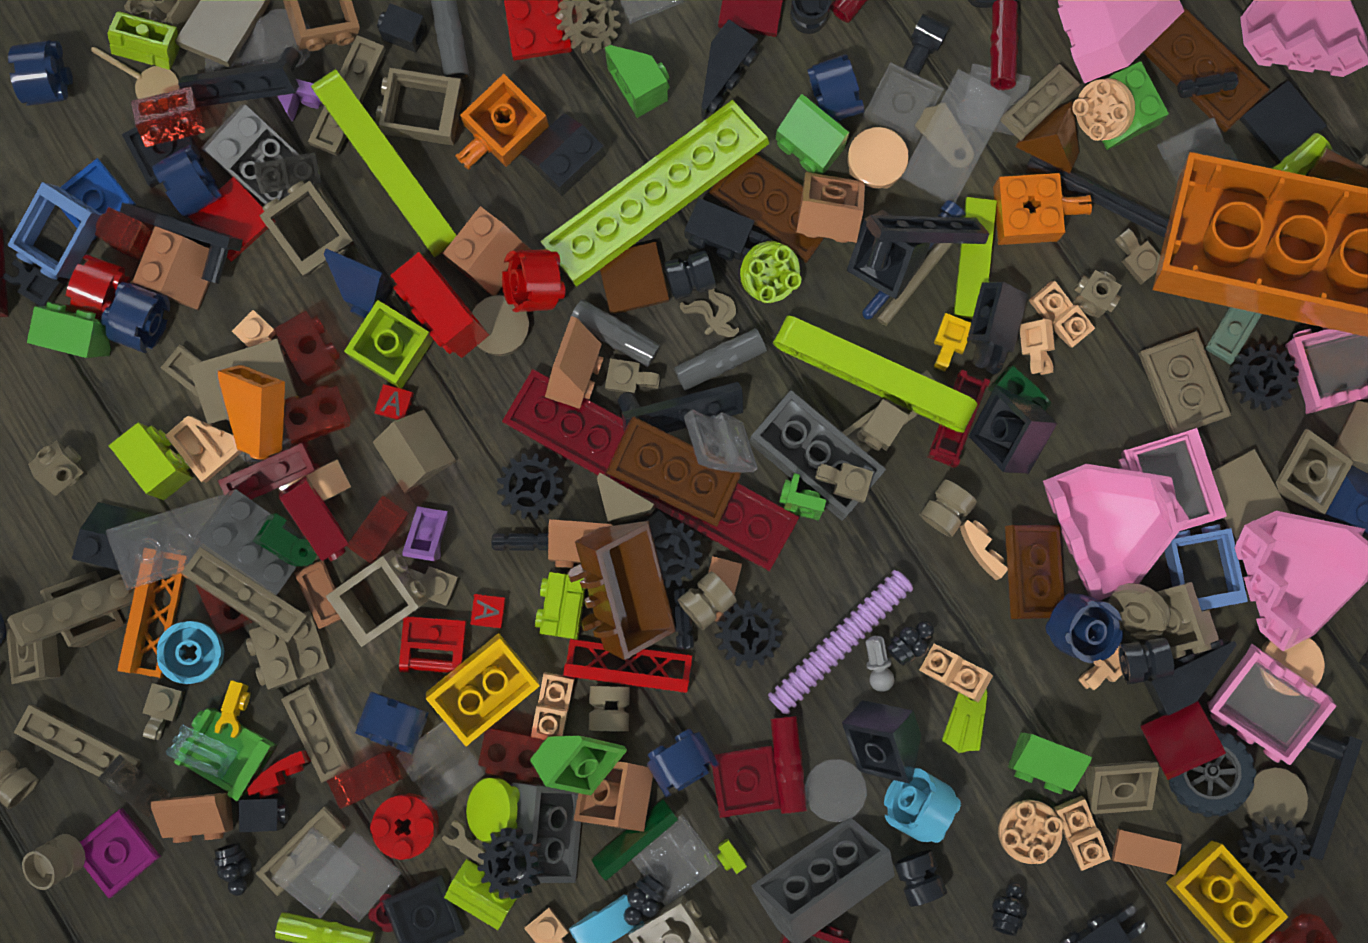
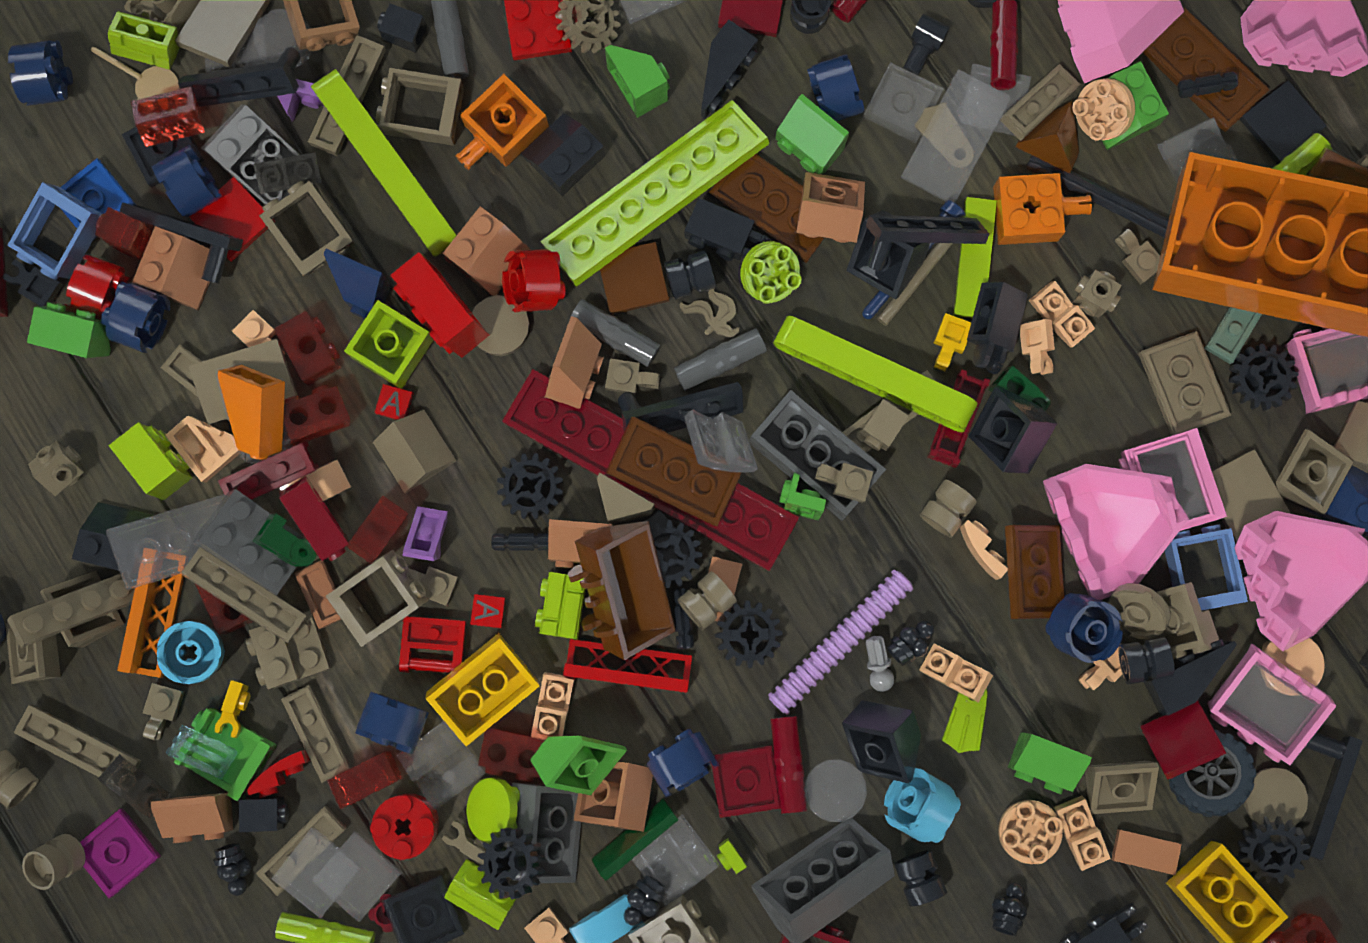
(609, 719): dark tan wheel -> none
(877, 157): light nougat tile -> none

